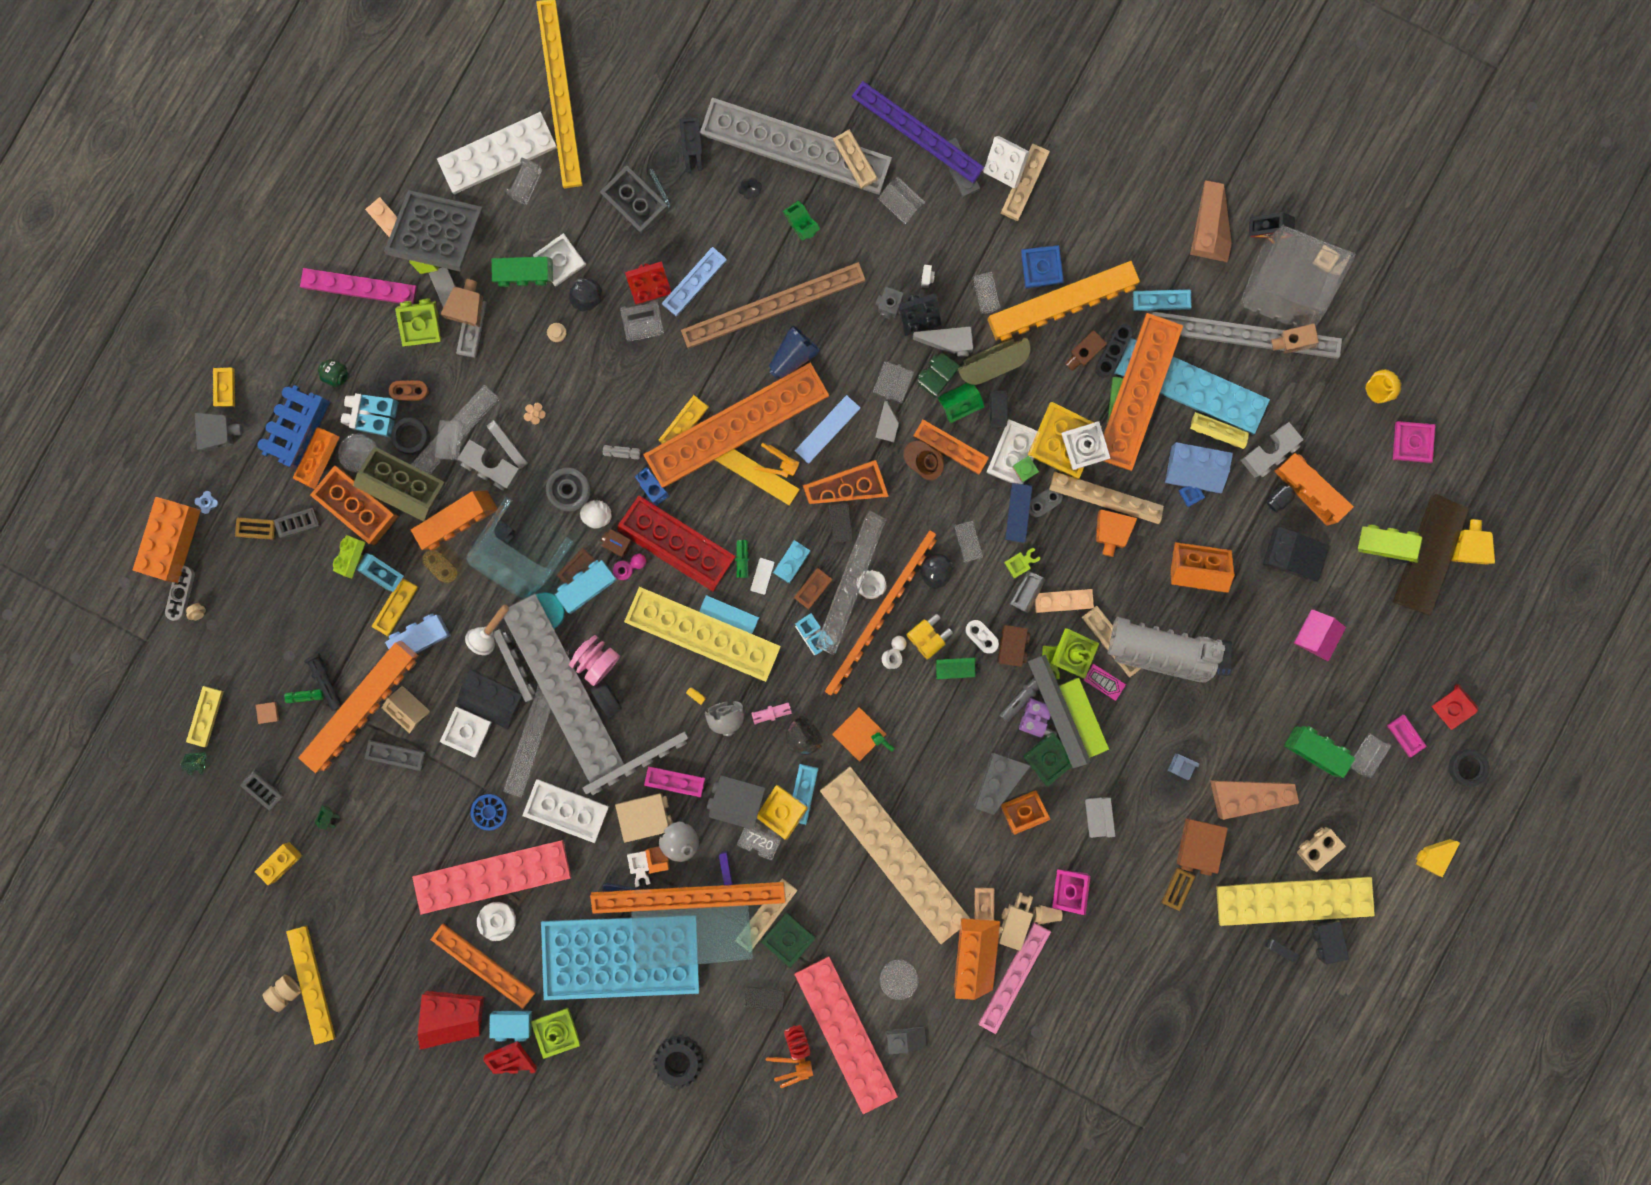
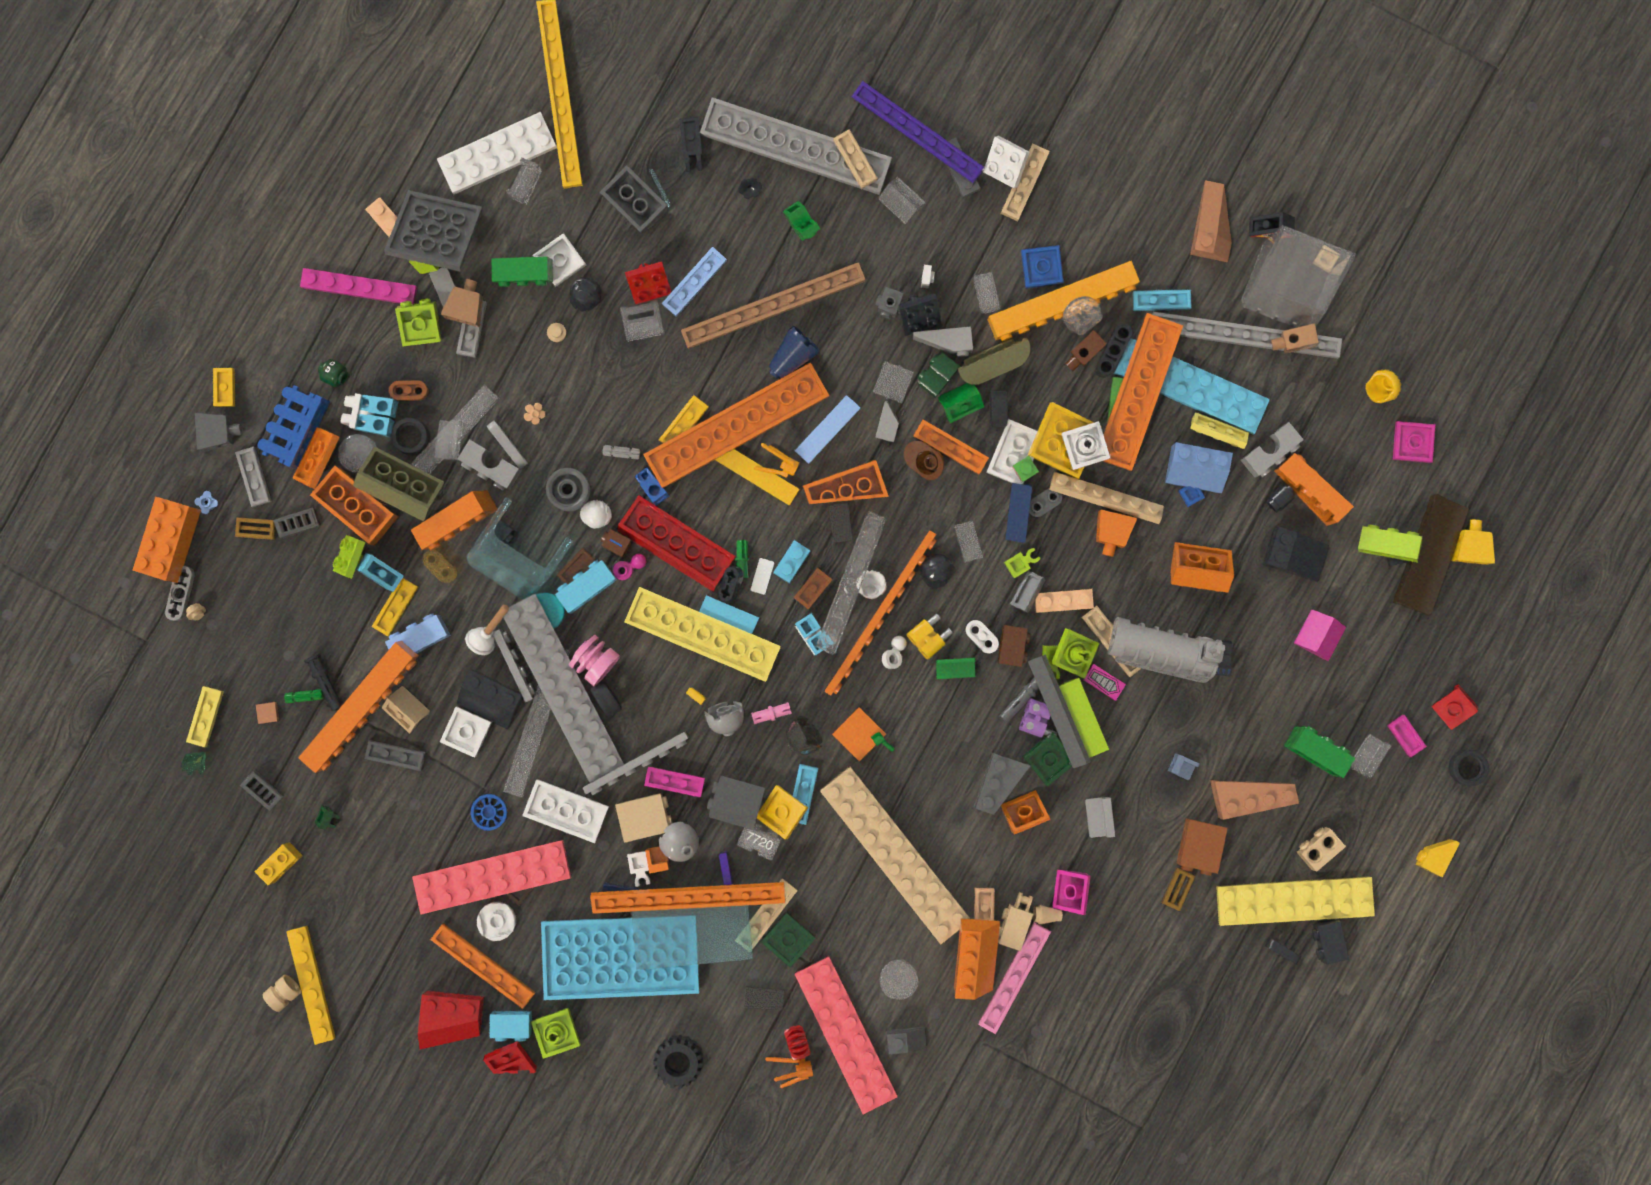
(253, 476): none -> light grey tile
(730, 583): none -> black beam
(1082, 314): none -> clear tile

